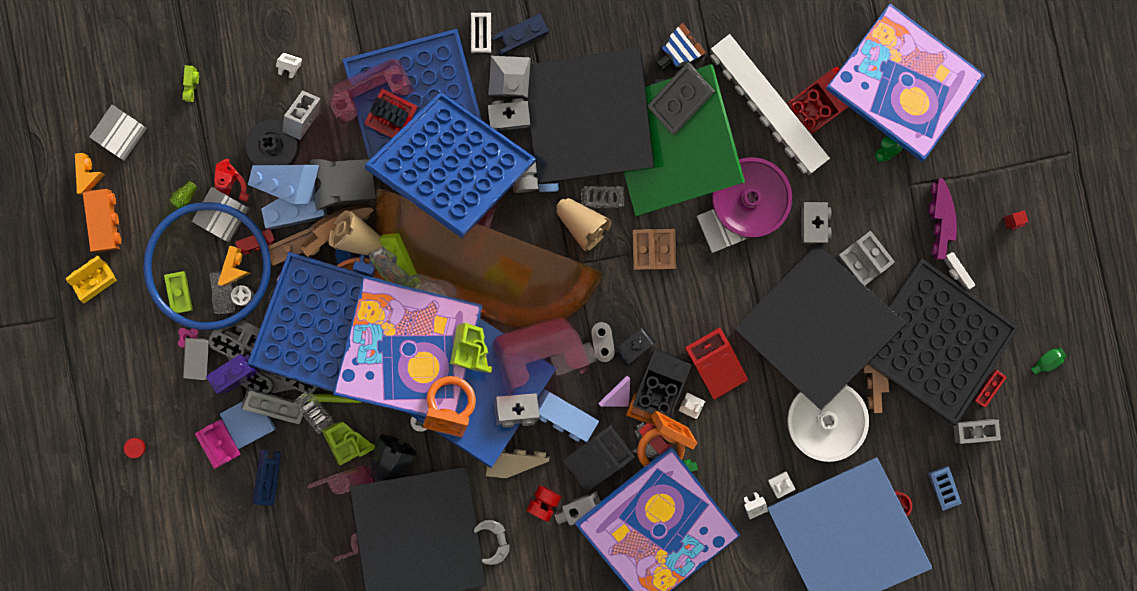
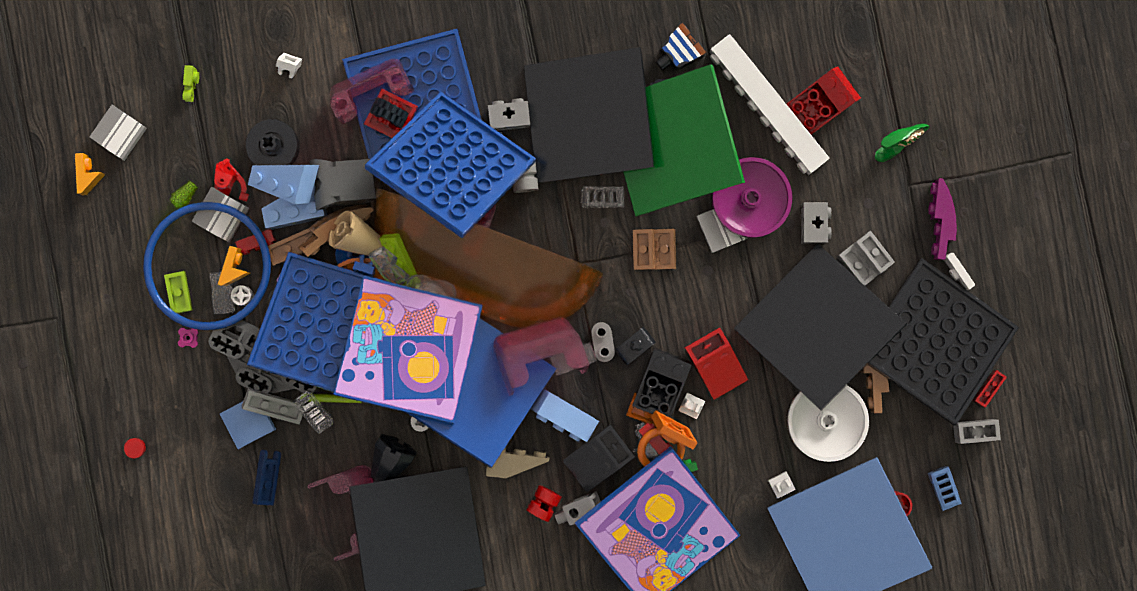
(91, 279): yellow bracket -> none
(101, 220): orange brick -> none
(195, 358): light grey slope -> none
(217, 444): dark pink hinge -> none
(231, 374): dark purple panel -> none
(301, 115): light grey brick -> none
(345, 442): lime slope -> none
(447, 420): orange tile -> none
(469, 348): lime slope -> none
(480, 49): white tile -> none
(503, 549): light grey piece -> none
(509, 76): light grey slope -> none
(522, 33): dark blue hinge -> none
(525, 403): light grey brick -> none
(548, 187): medium blue tile -> none
(582, 223): tan cone -> none
(618, 395): lavender slope -> none
(681, 98): dark grey tile -> none
(755, 507): white tile -> none
(905, 82): tile -> none
(1016, 220): red piece -> none
(1049, 361): green plant -> none

